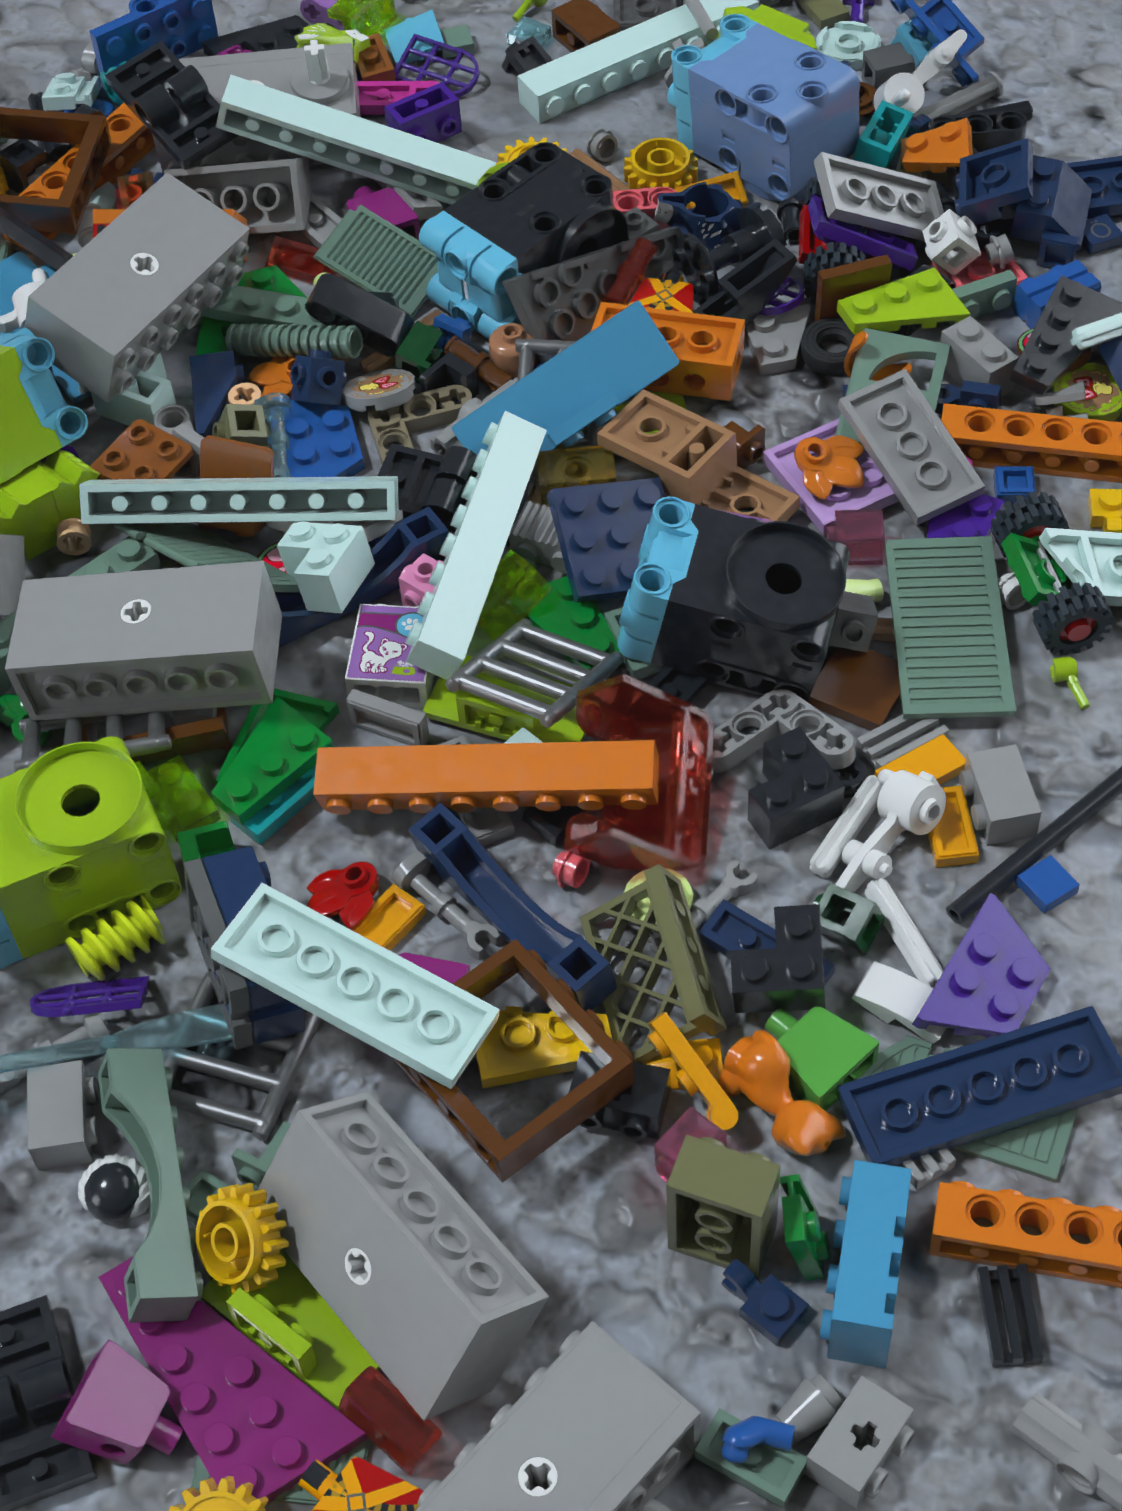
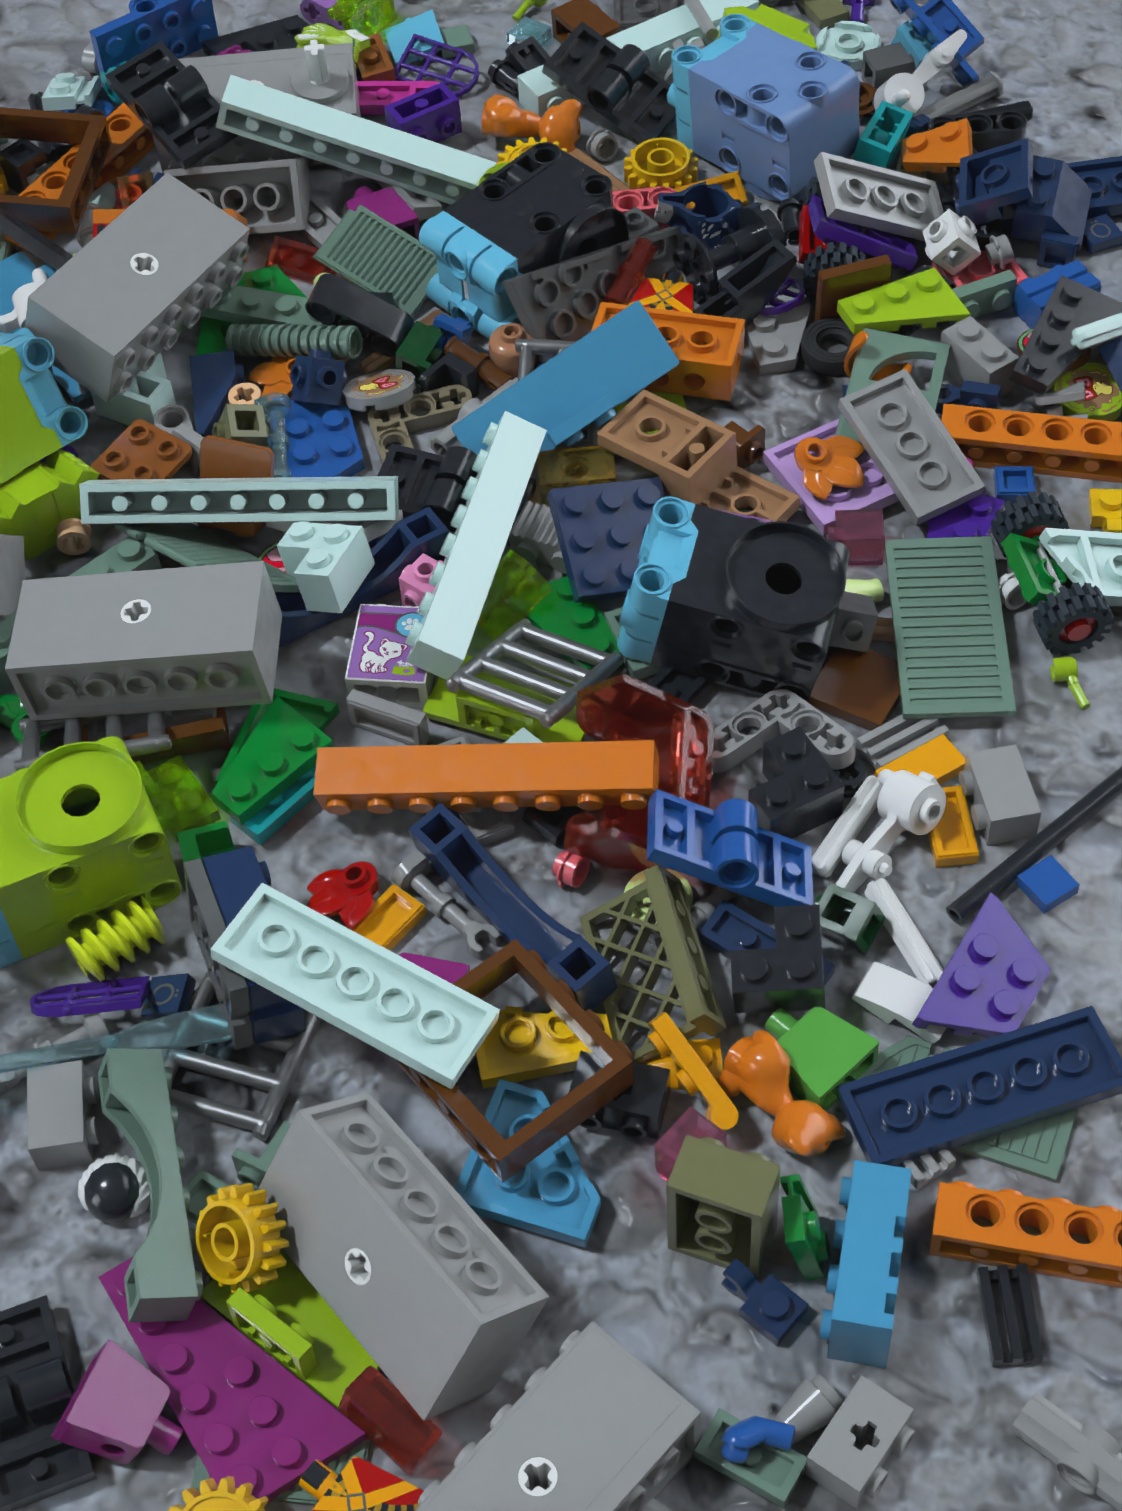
(168, 995): none -> dark blue tile
(502, 73): none -> black pin
(546, 1194): none -> dark azure plate
(559, 123): none -> orange animal
(613, 82): none -> black plate
(729, 849): none -> blue plate

